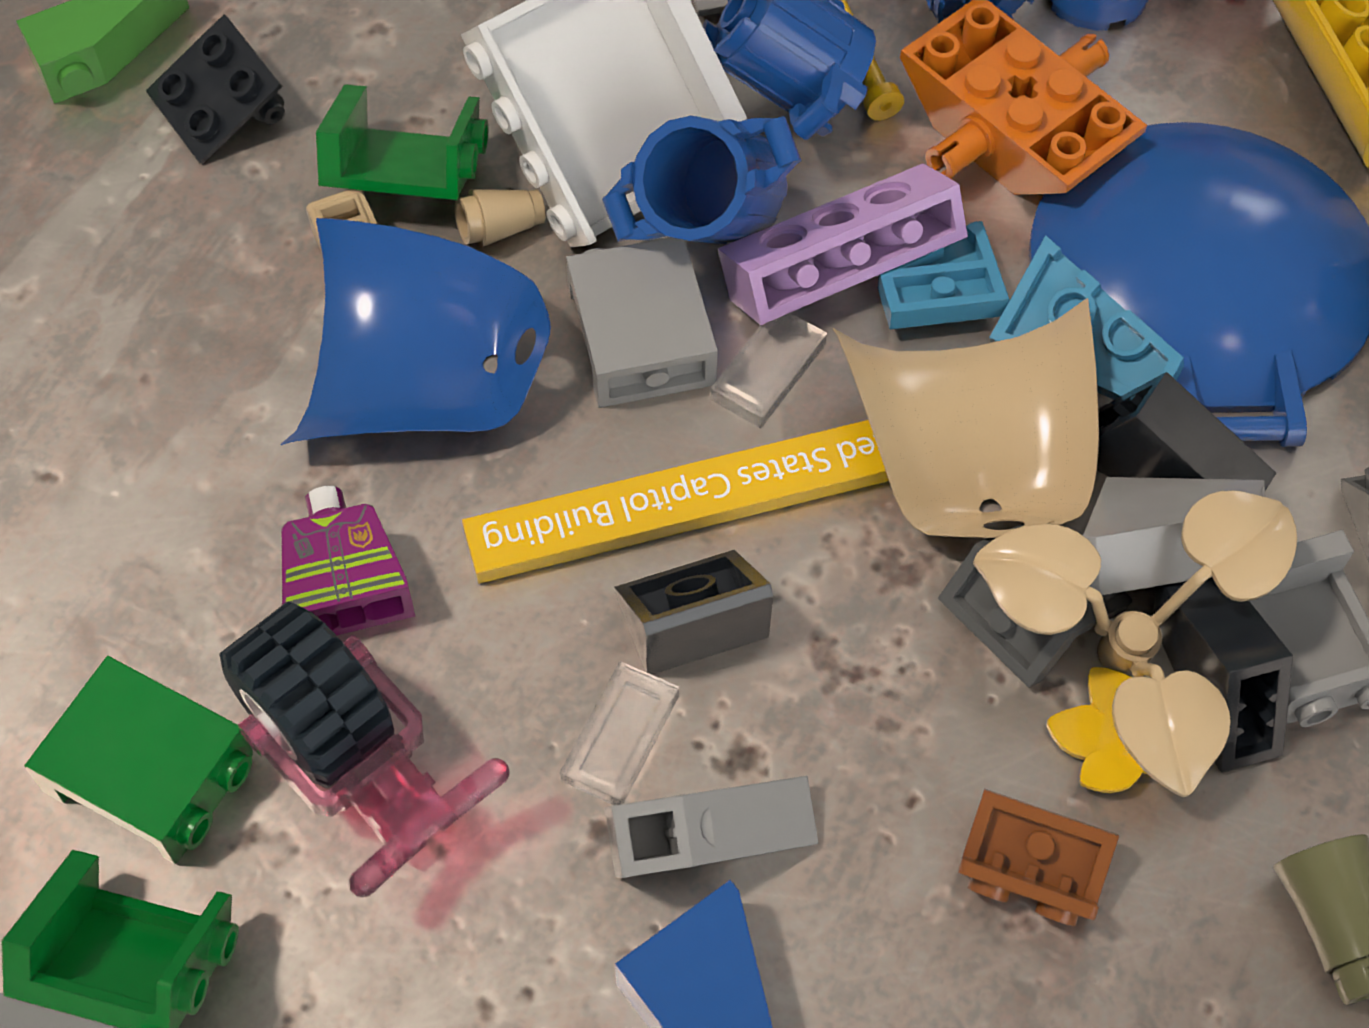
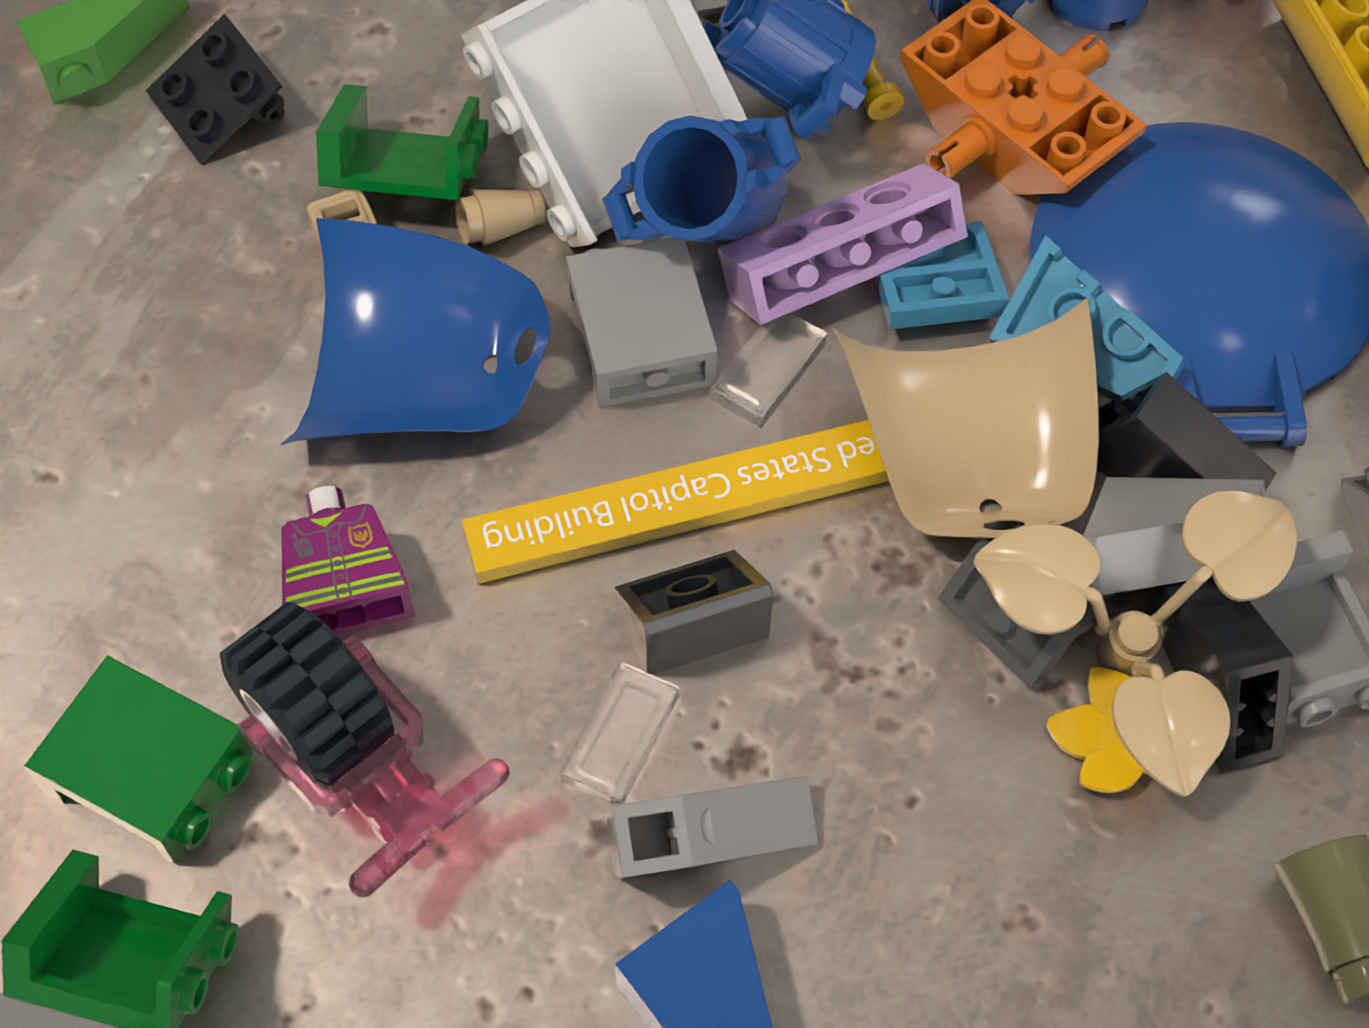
(1038, 857): dark orange bracket -> none

